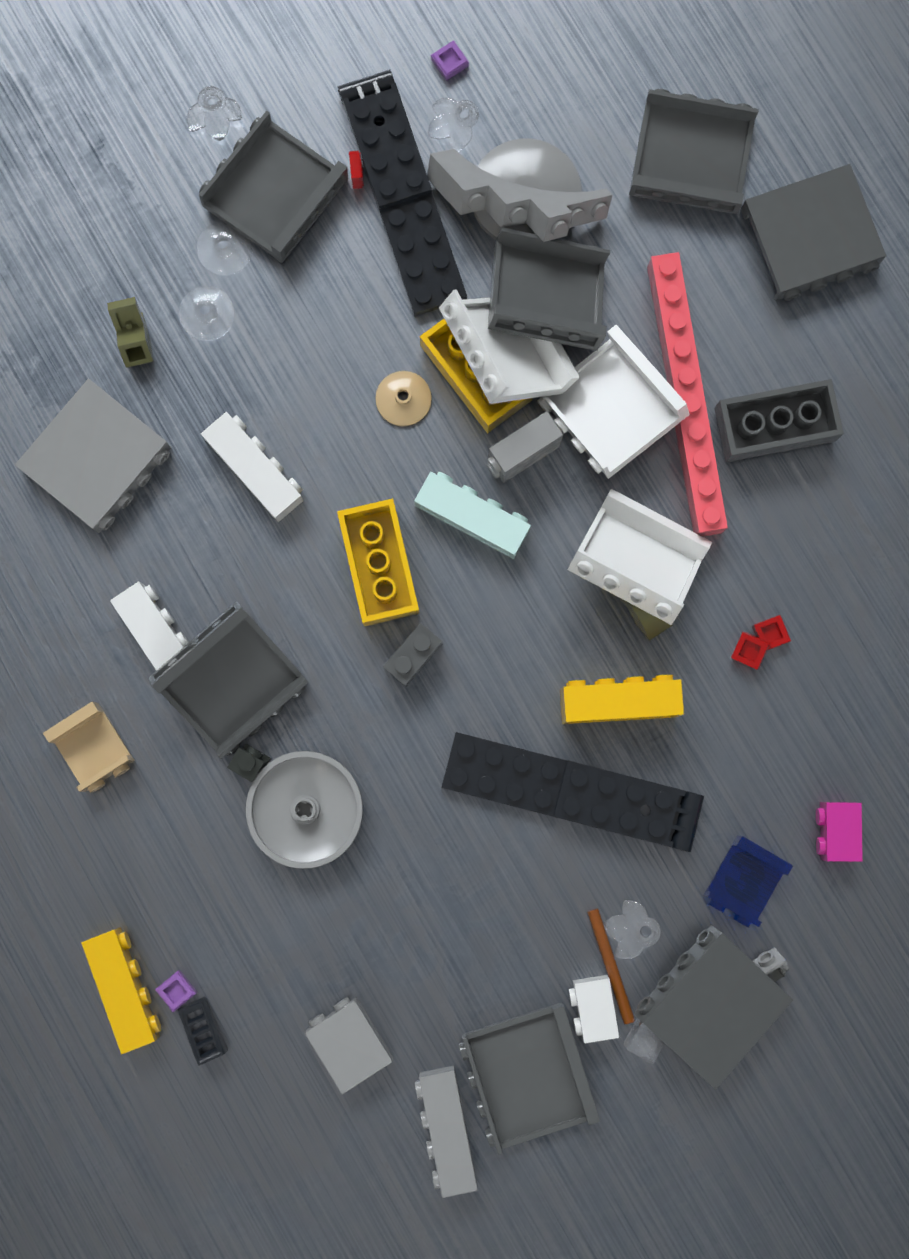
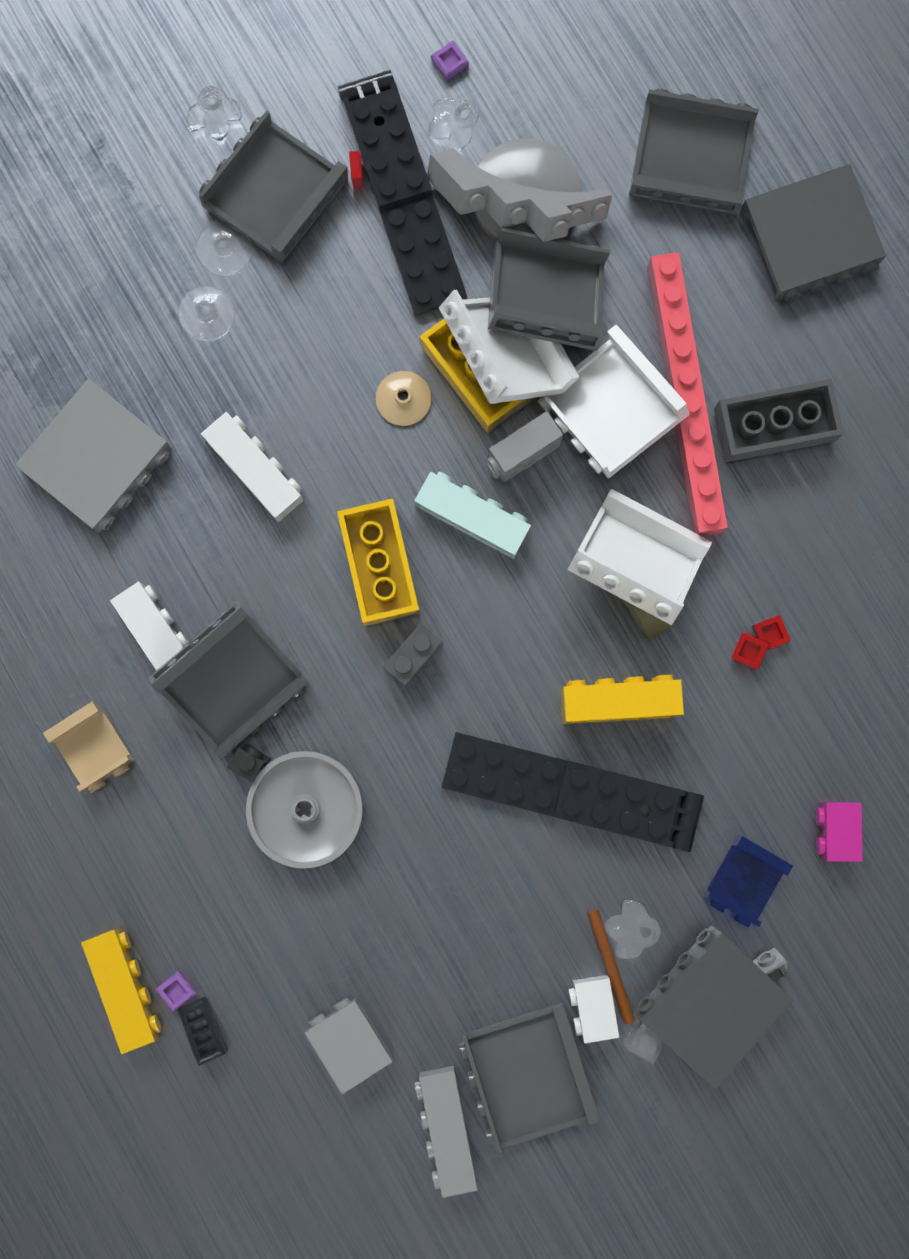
(131, 332): olive brick -> none

